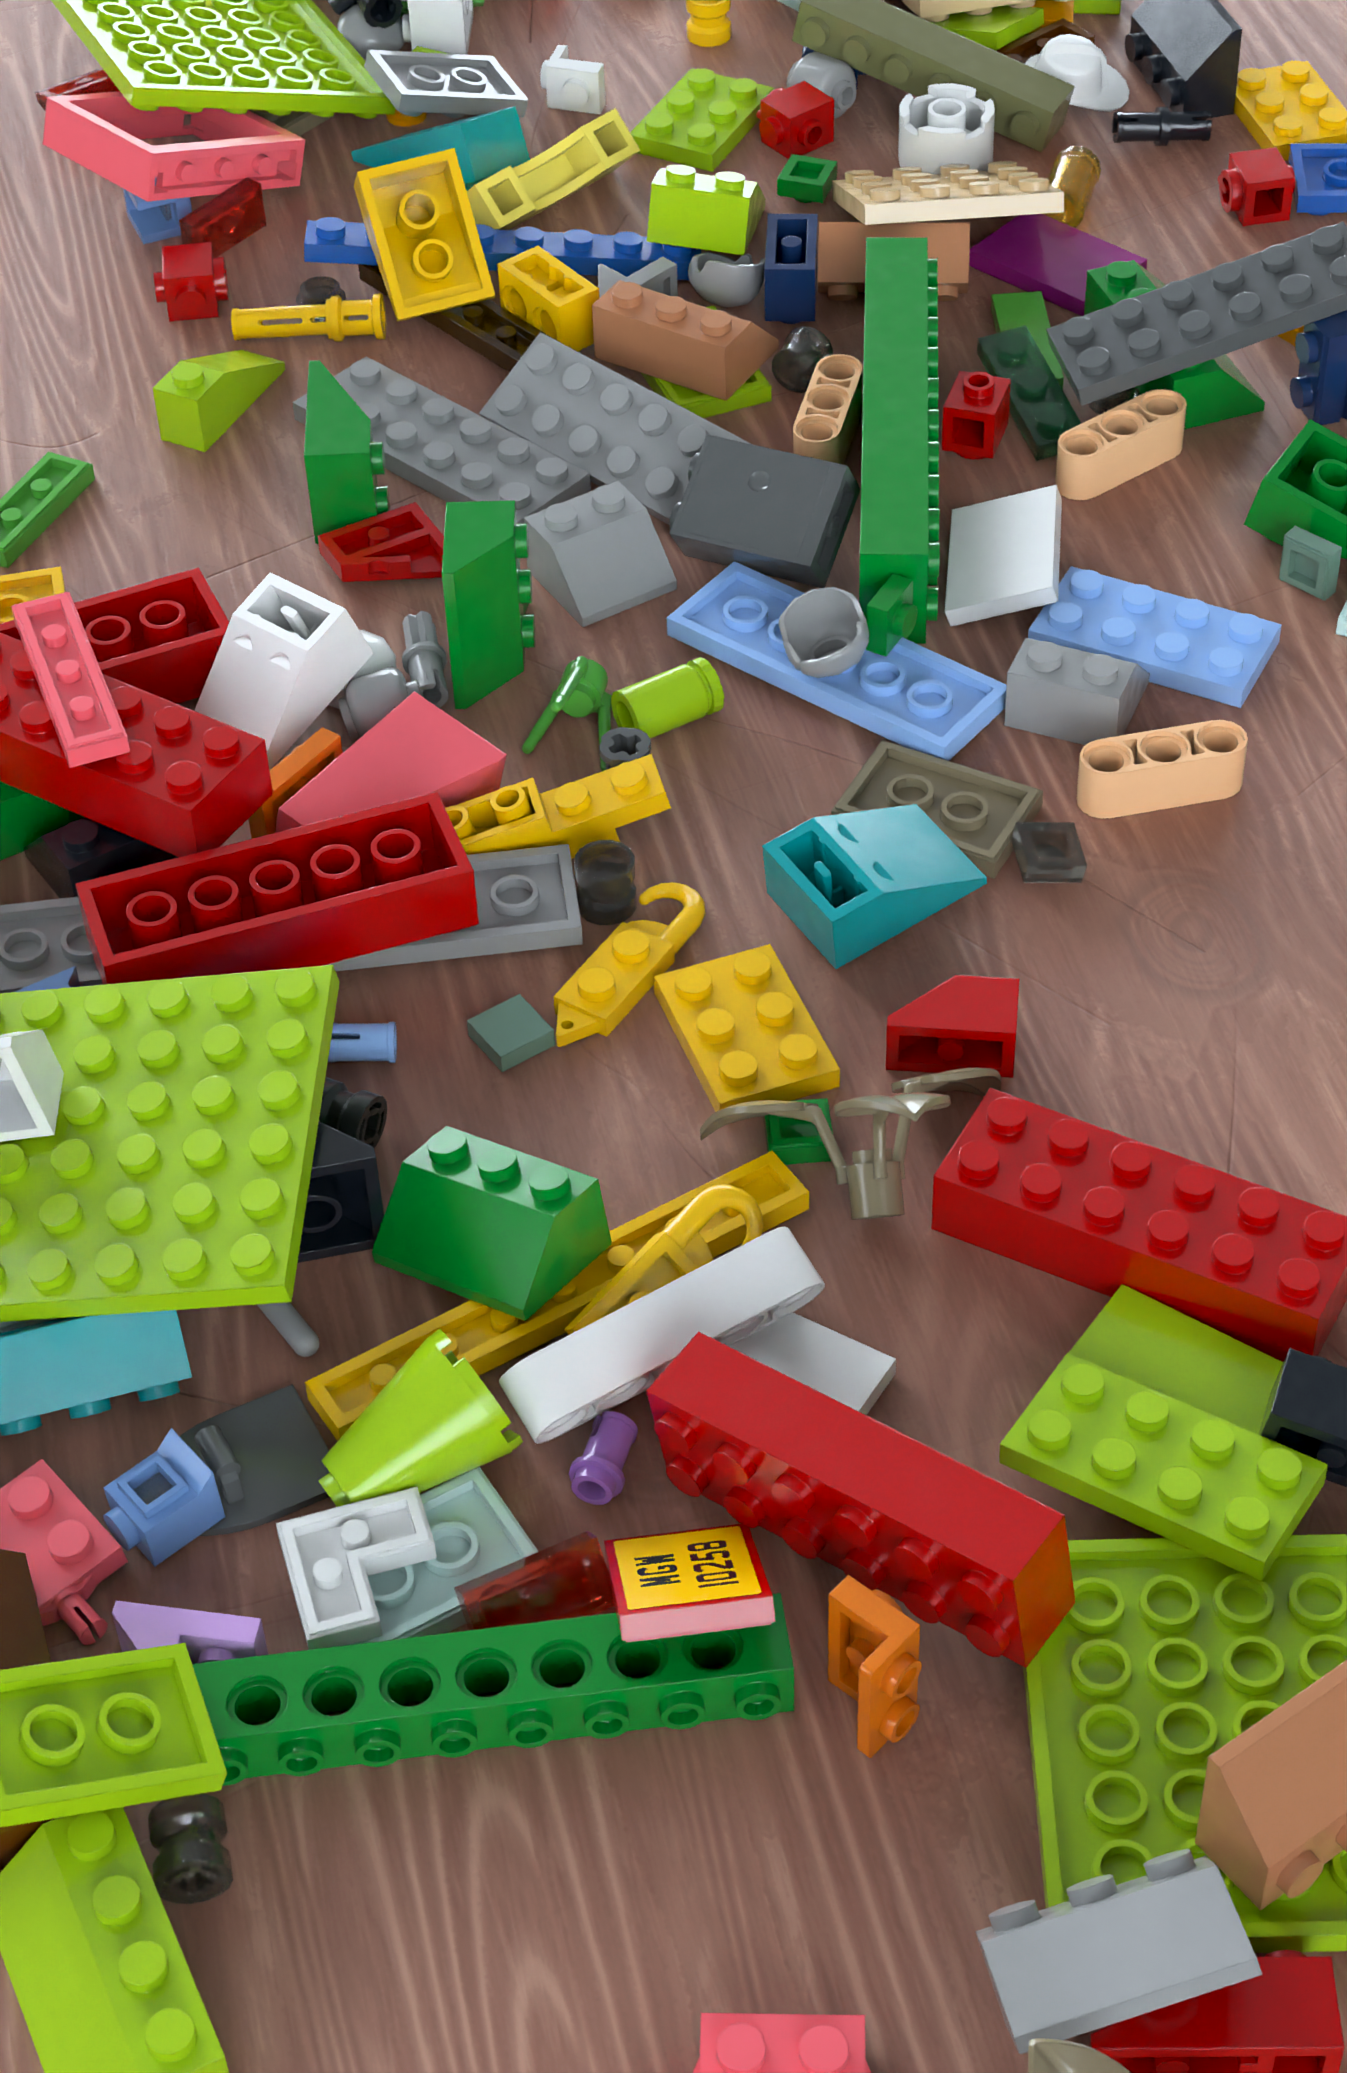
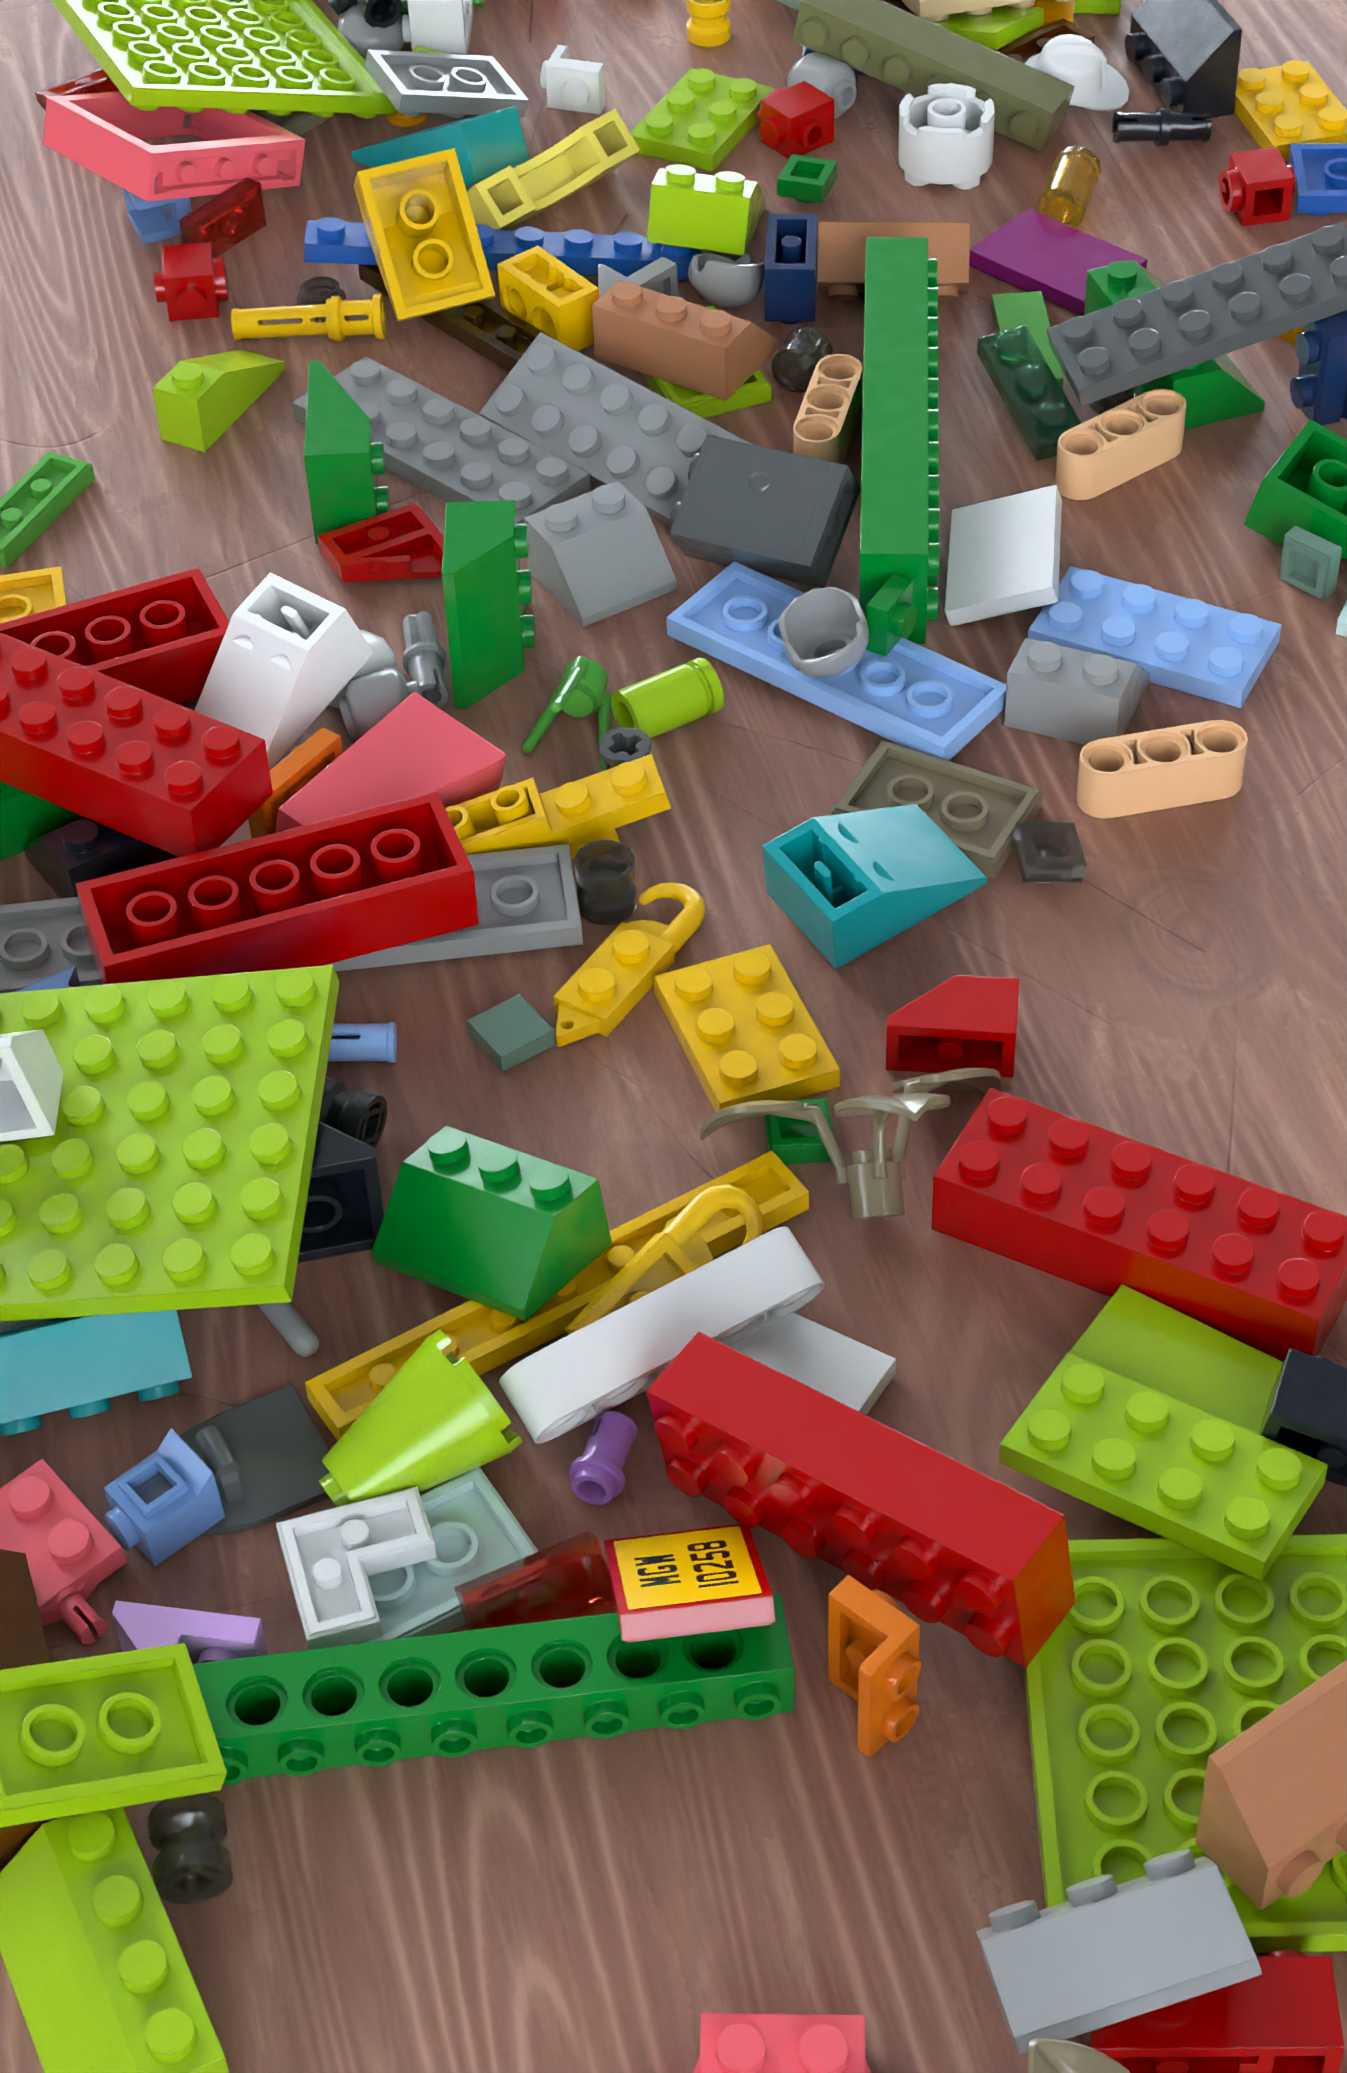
(70, 679): coral tile -> none
(947, 195): tan plate -> none
(976, 415): red brick -> none

